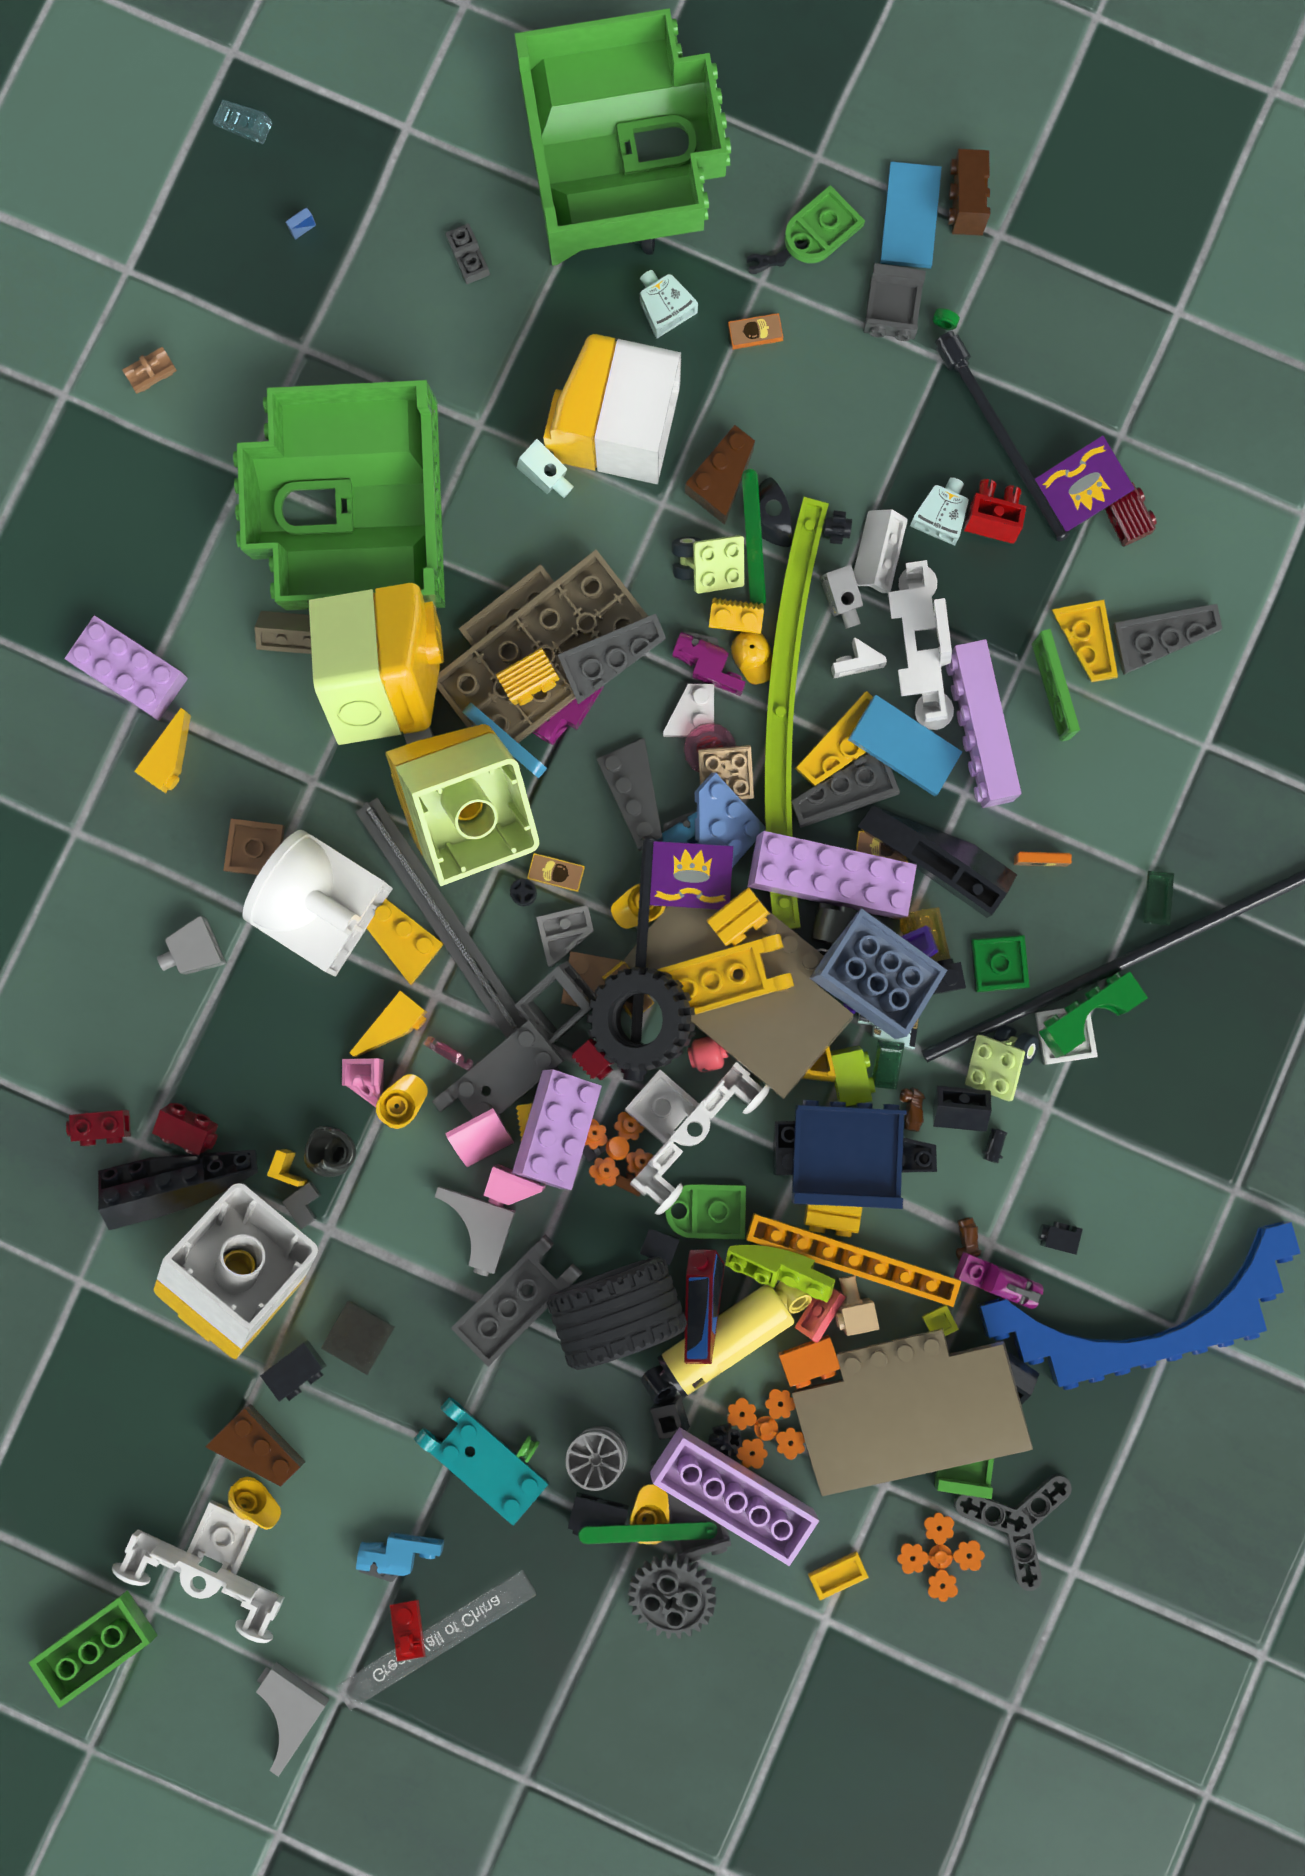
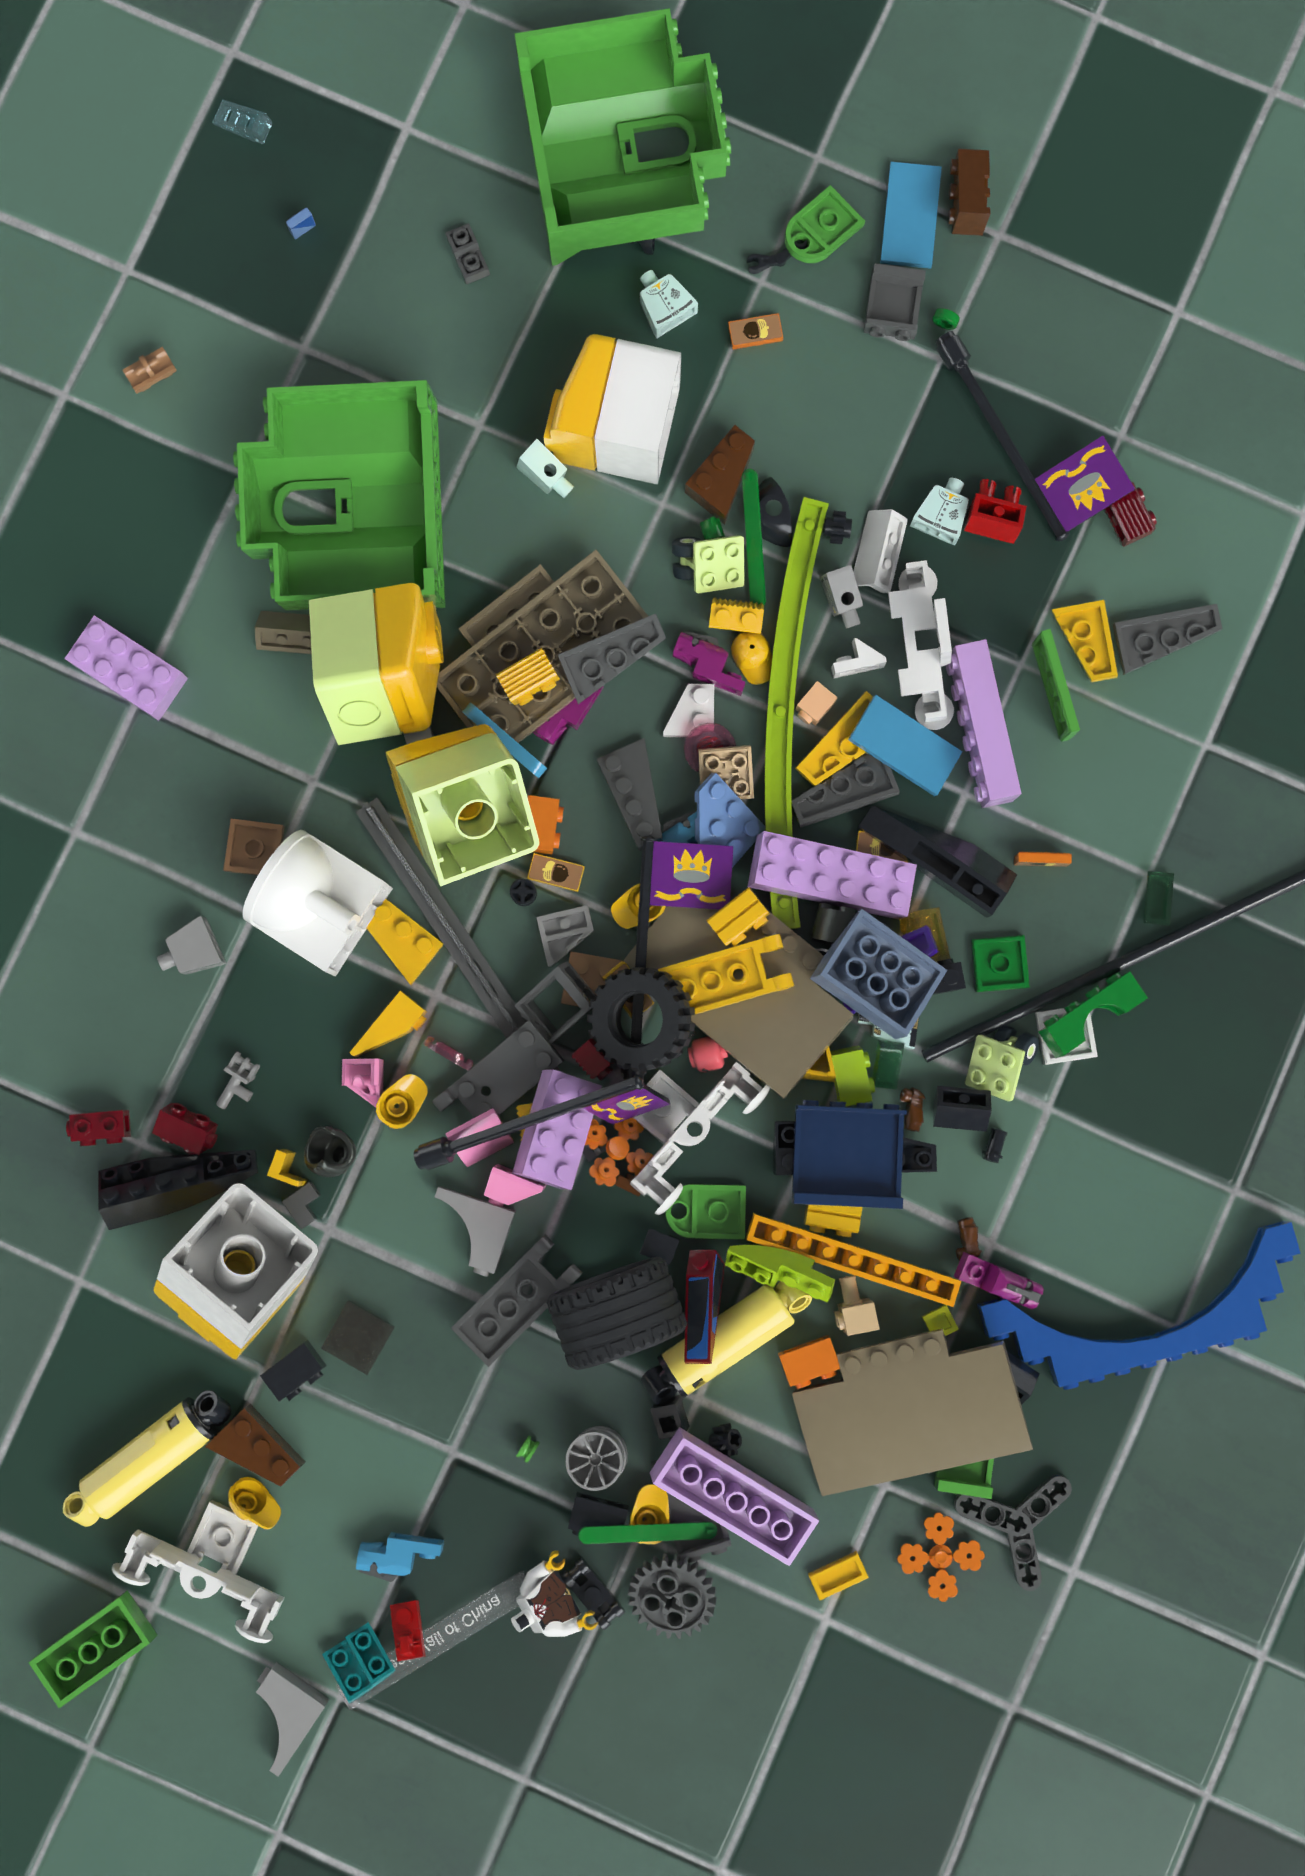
(147, 1458): none -> light yellow piece
(165, 758): yellow slope -> none
(239, 1075): none -> light grey arm
(359, 1662): none -> teal slope
(492, 1471): teal hinge -> none
(545, 816): none -> orange brick
(548, 1603): none -> torso
(593, 1593): none -> black plate
(610, 1103): none -> black flag
(712, 528): none -> green hose
(766, 1428): orange plant -> none
(815, 704): none -> light nougat brick
(819, 1315): coral panel -> none
(1060, 1238): black brick -> none

